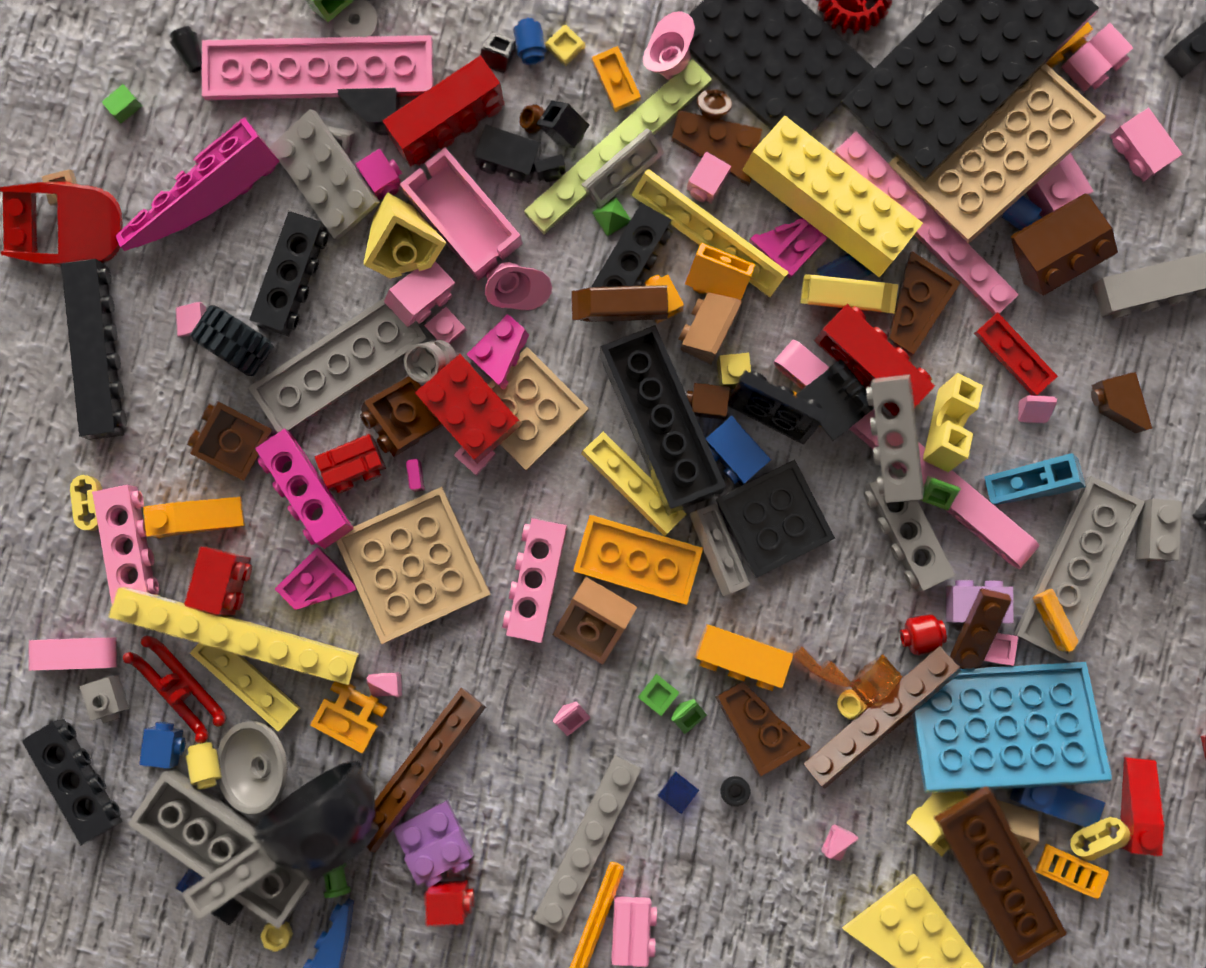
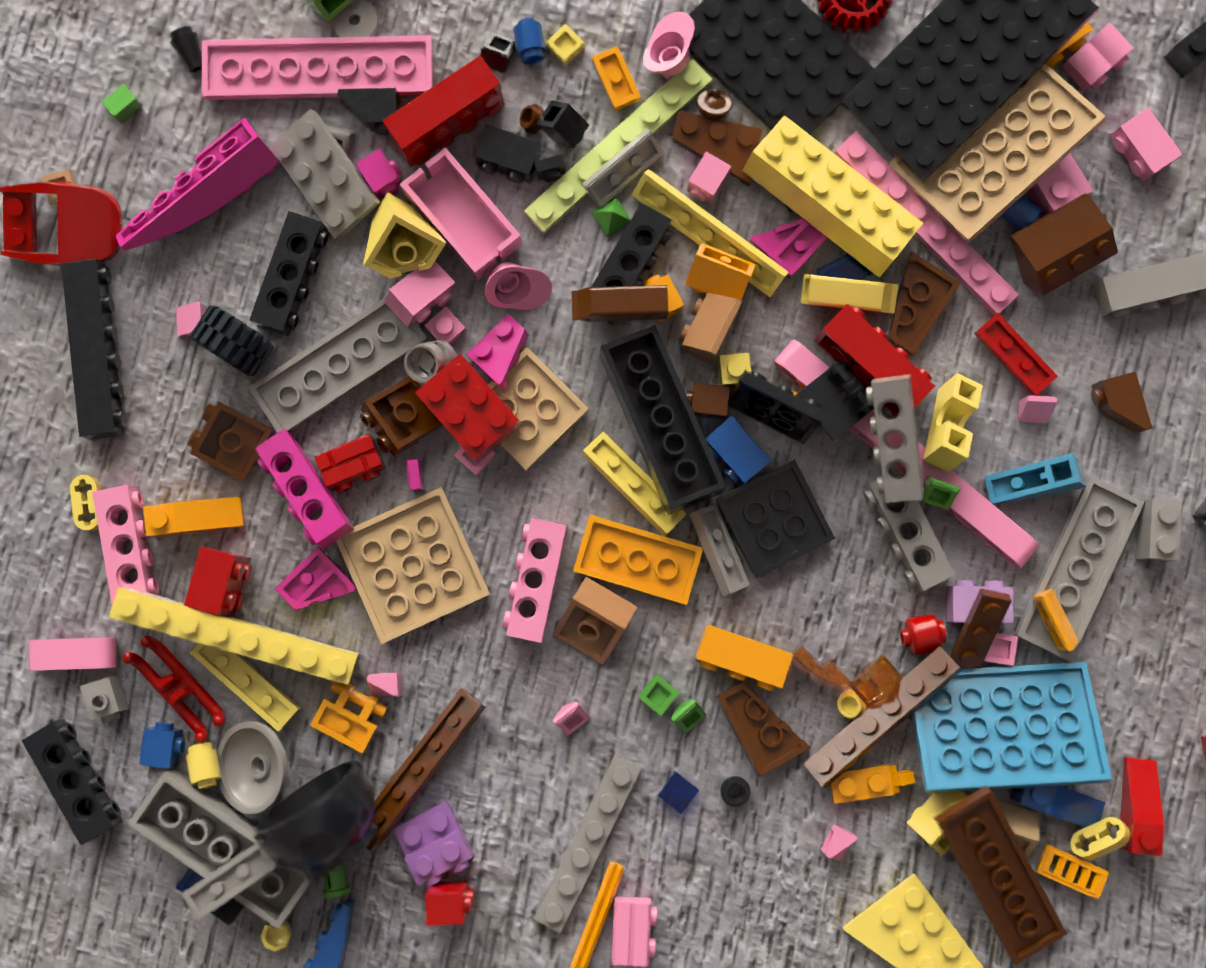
(869, 783): none -> light orange hinge

